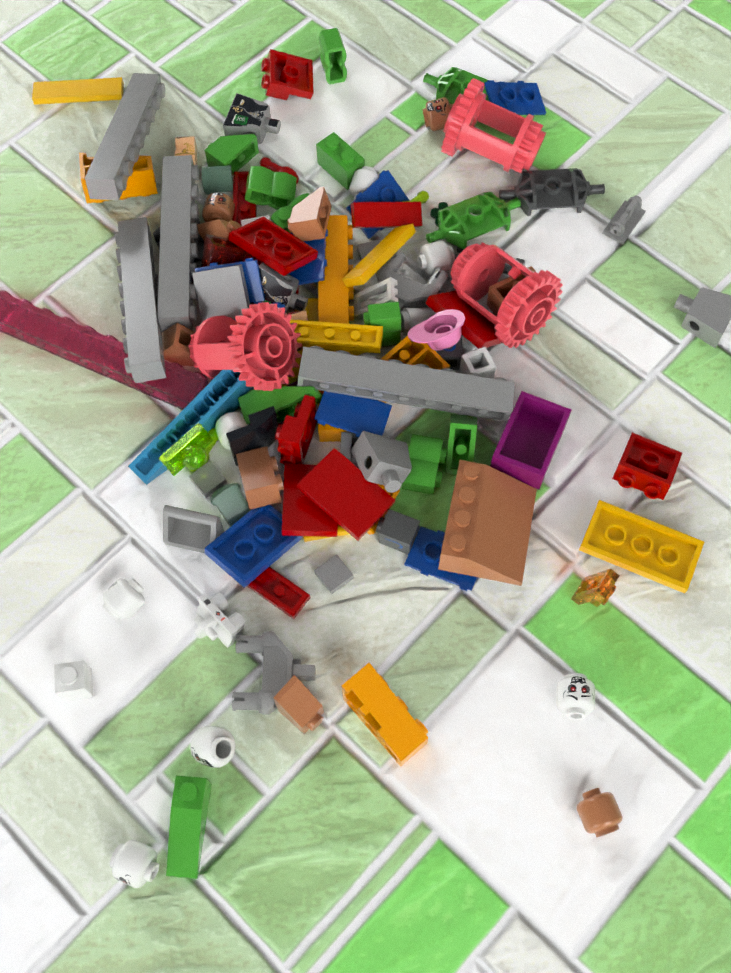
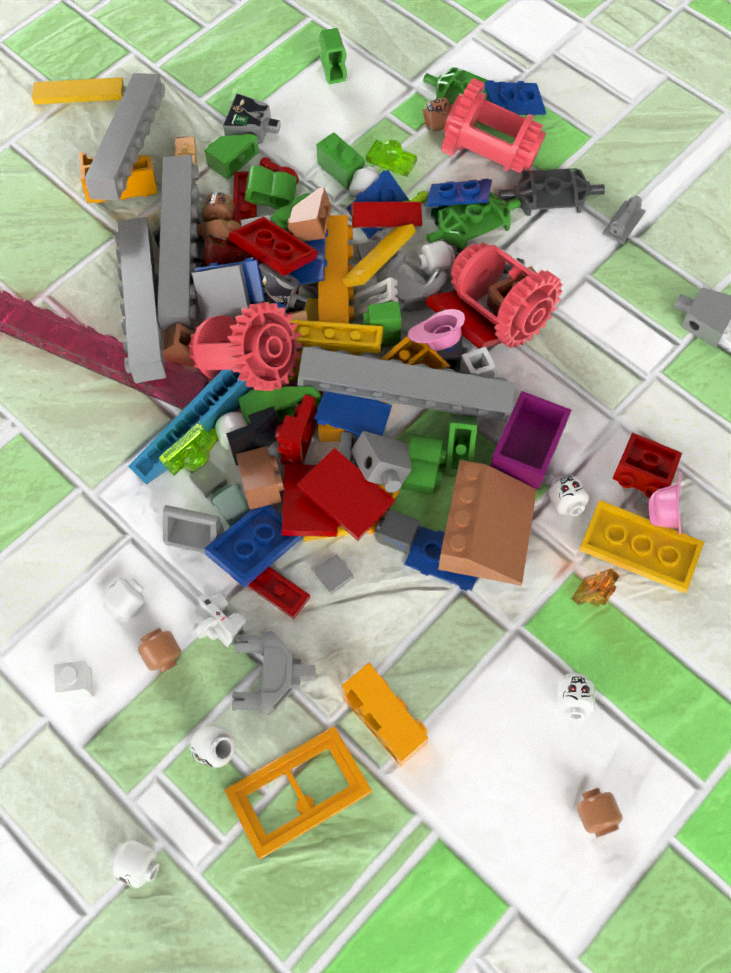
(159, 650): none -> nougat head
(187, 826): bright green slope -> none
(217, 179): sand green tile -> none
(287, 75): red plate -> none
(299, 705): nougat slope -> none
(310, 814): none -> light orange door
(391, 157): none -> clear neon green tile
(414, 316): white cone -> none
(459, 193): none -> blue piece
(568, 495): none -> white head
(665, 506): none -> bright pink piece

